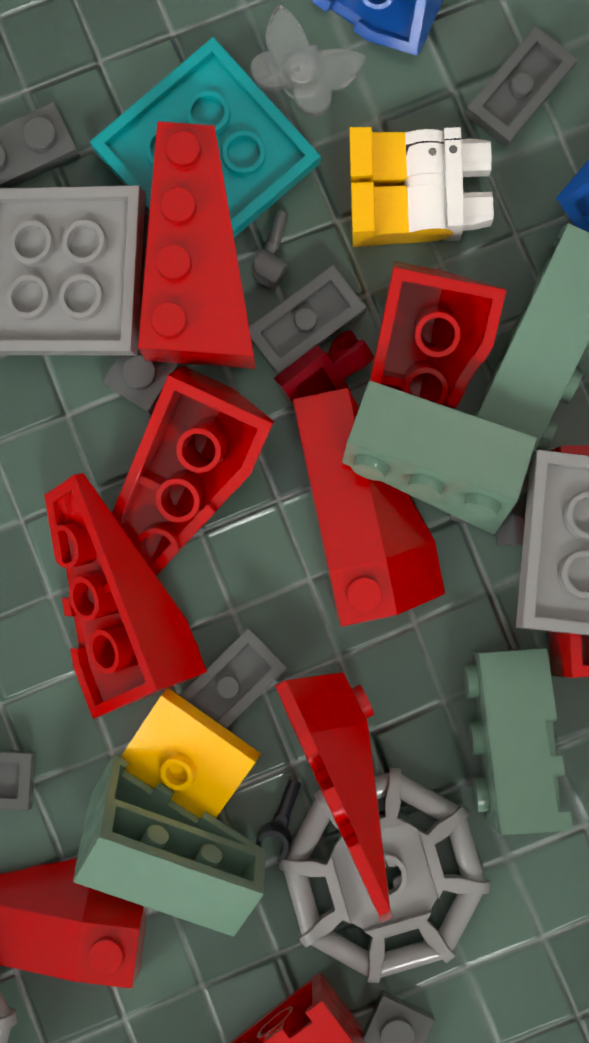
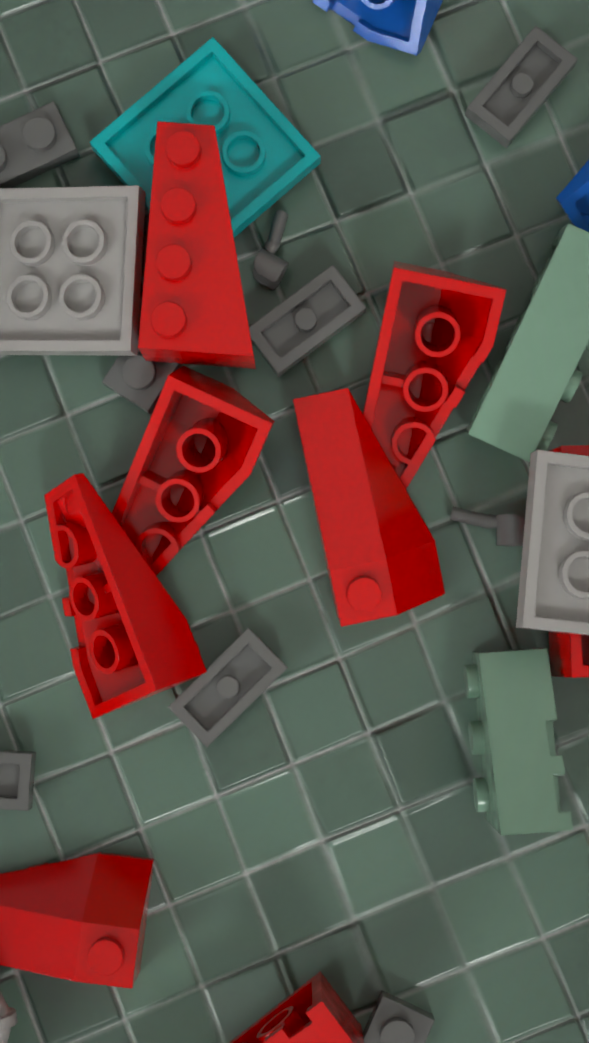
(166, 857): sand green wedge -> none
(189, 755): yellow plate -> none
(281, 819): black hand -> none
(301, 67): clear animal -> none
(324, 372): dark red plate -> none
(337, 745): red wedge -> none
(412, 186): hips -> none
(412, 891): light grey plate -> none
(439, 455): sand green wedge -> none

